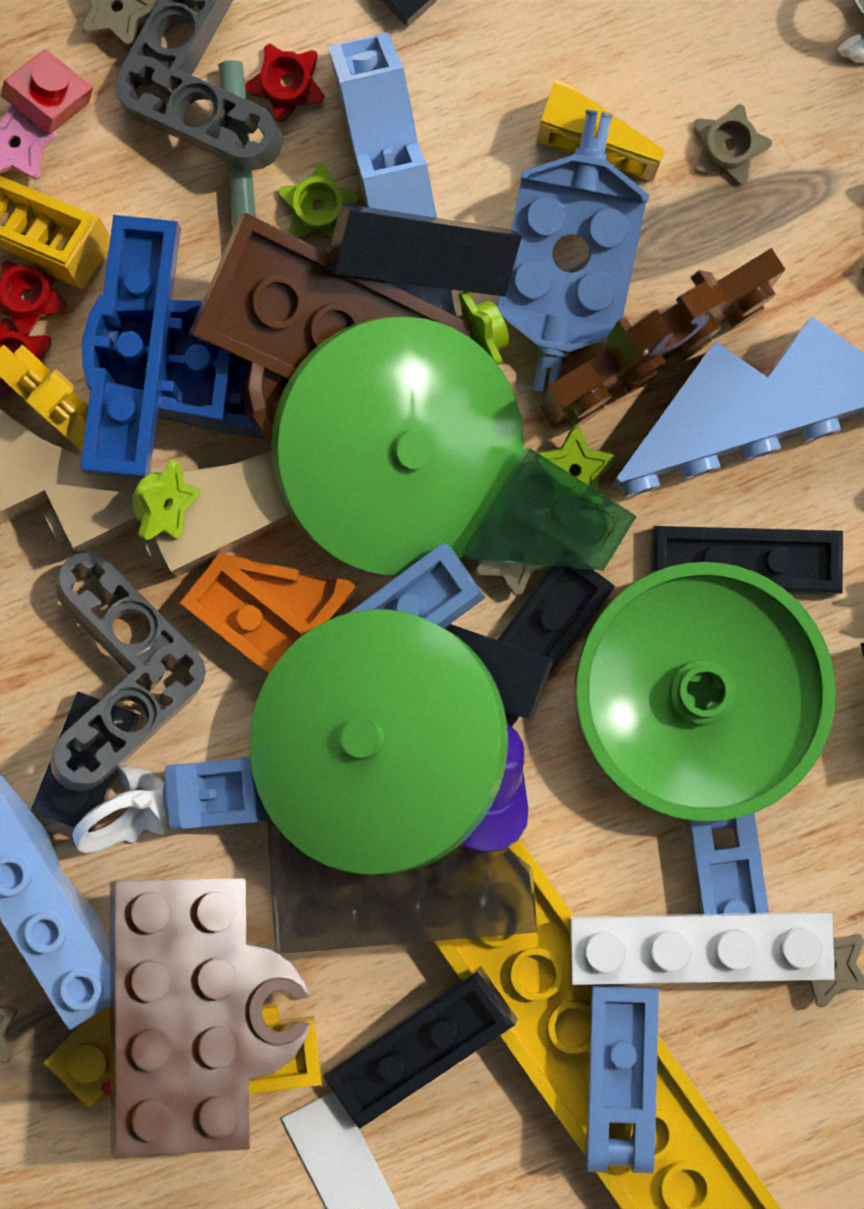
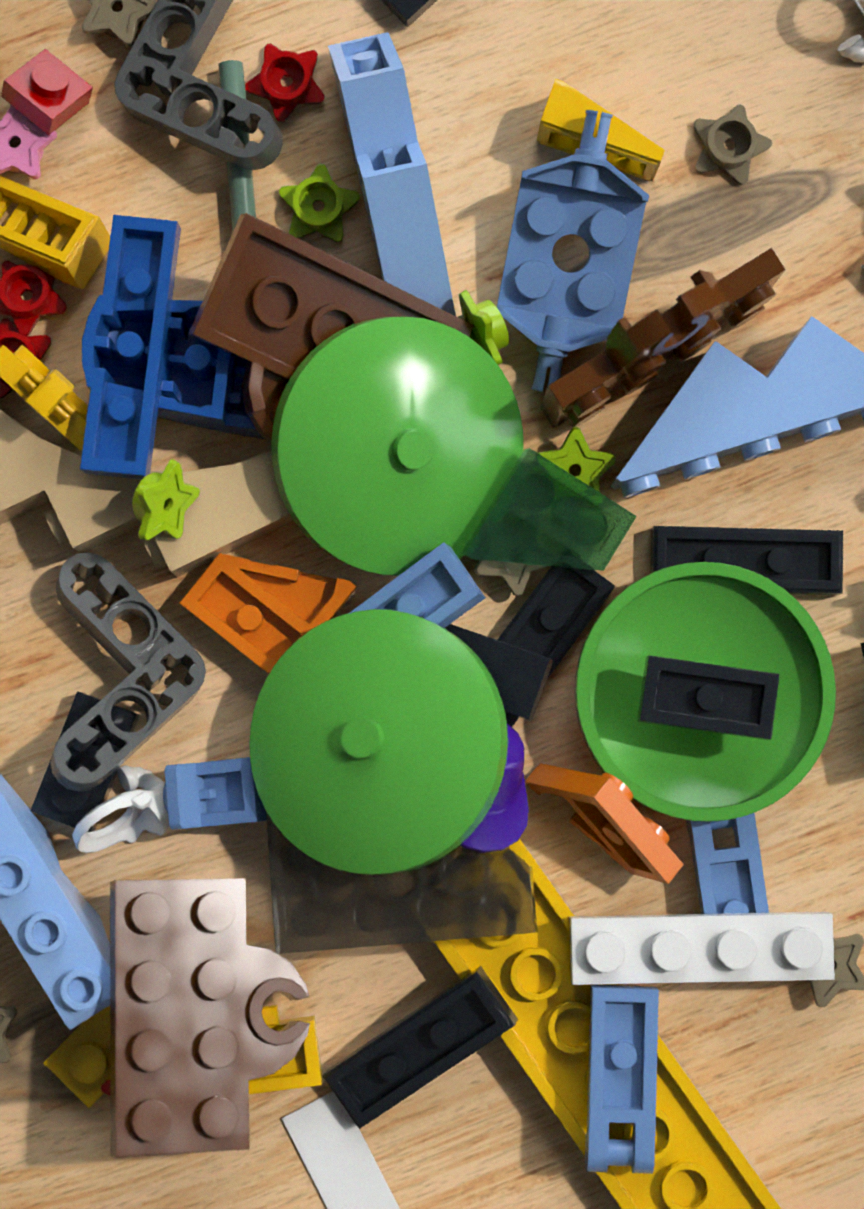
(422, 250): black tile -> none
(611, 820): none -> orange wing
(708, 697): none -> black plate

